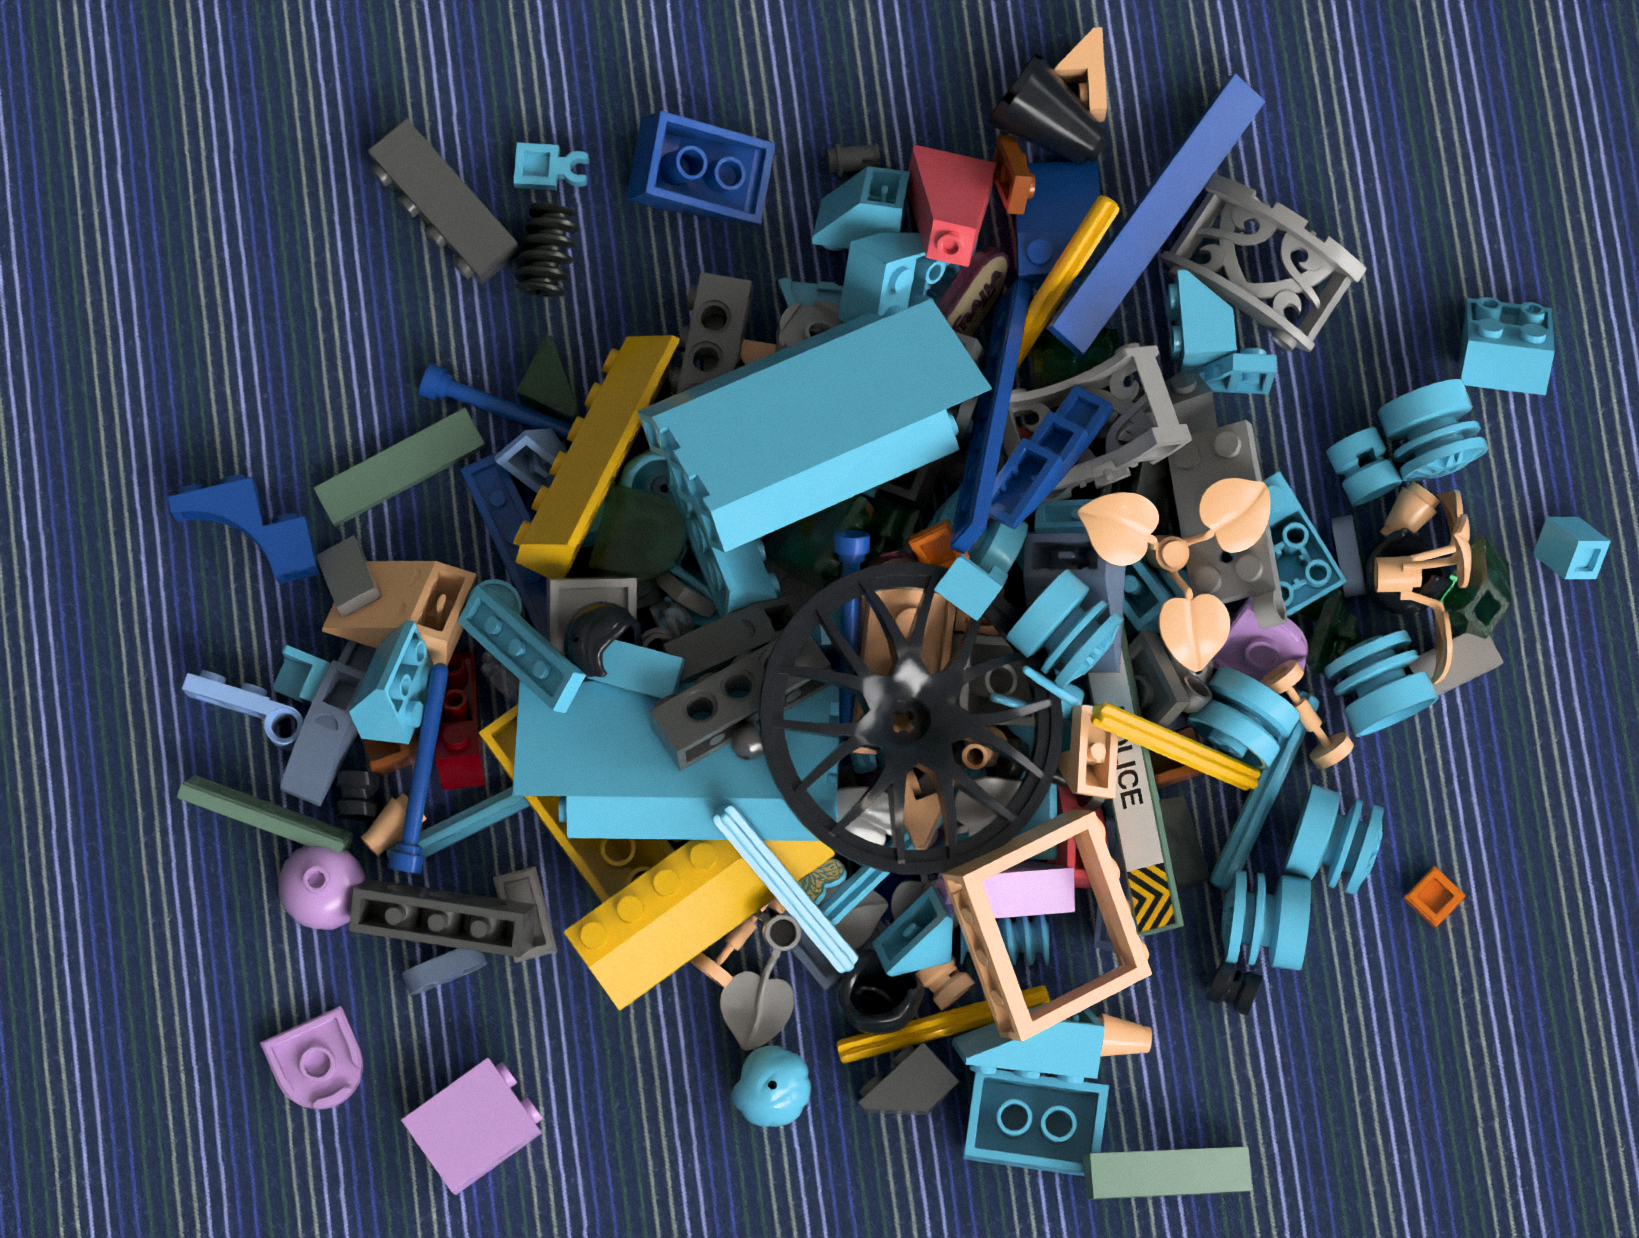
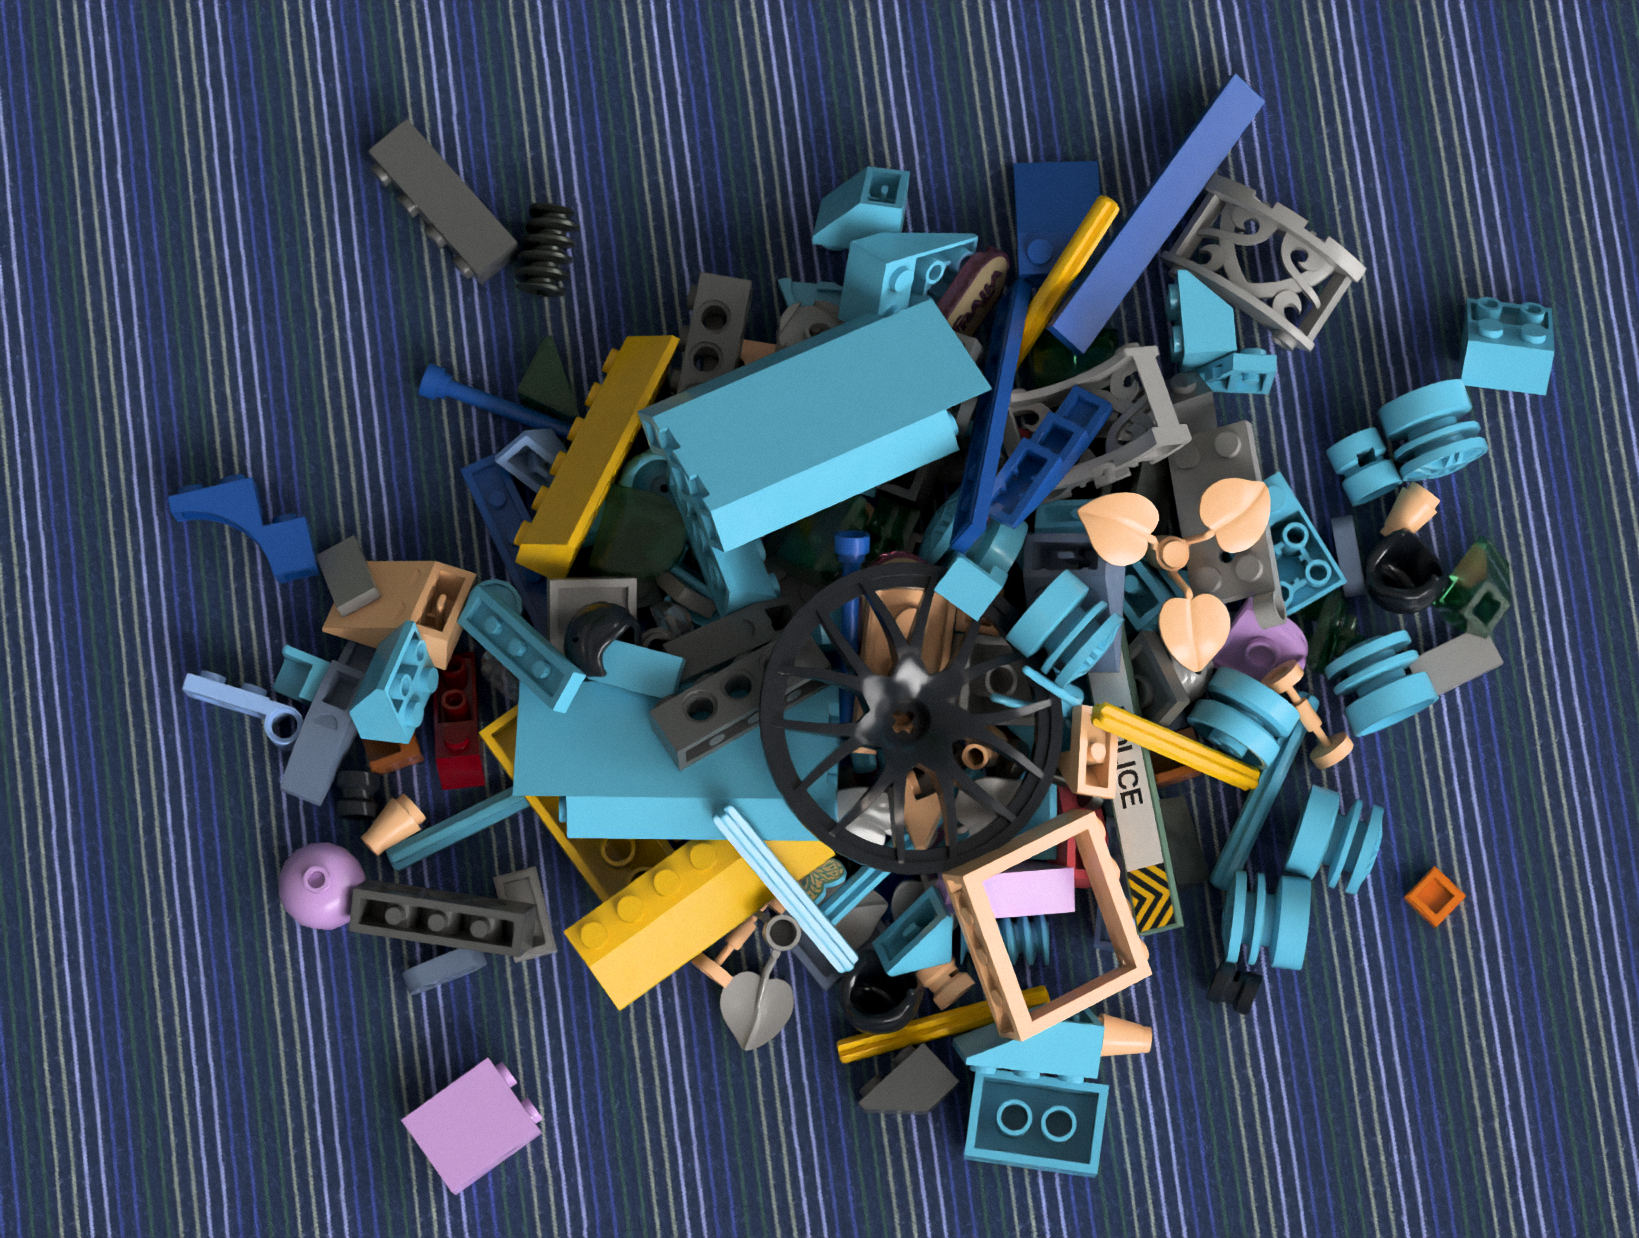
(264, 814): sand green tile -> none
(316, 1061): lavender tile -> none
(399, 467): sand green tile -> none
(407, 854): blue piece -> none
(541, 167): medium azure plate -> none
(700, 169): blue slope -> none
(747, 742): flat silver hinge -> none
(778, 1105): medium azure piece -> none
(852, 158): dark grey pin -> none
(933, 545): orange tile -> none
(949, 201): coral slope -> none
(1012, 175): dark orange plate -> none
(1049, 114): black cone -> none
(1086, 65): light nougat slope -> none
(1167, 1173): tile -> none
(1197, 692): flat silver hinge -> none
(1405, 572): light nougat plant -> none
(1571, 547): medium azure panel -> none

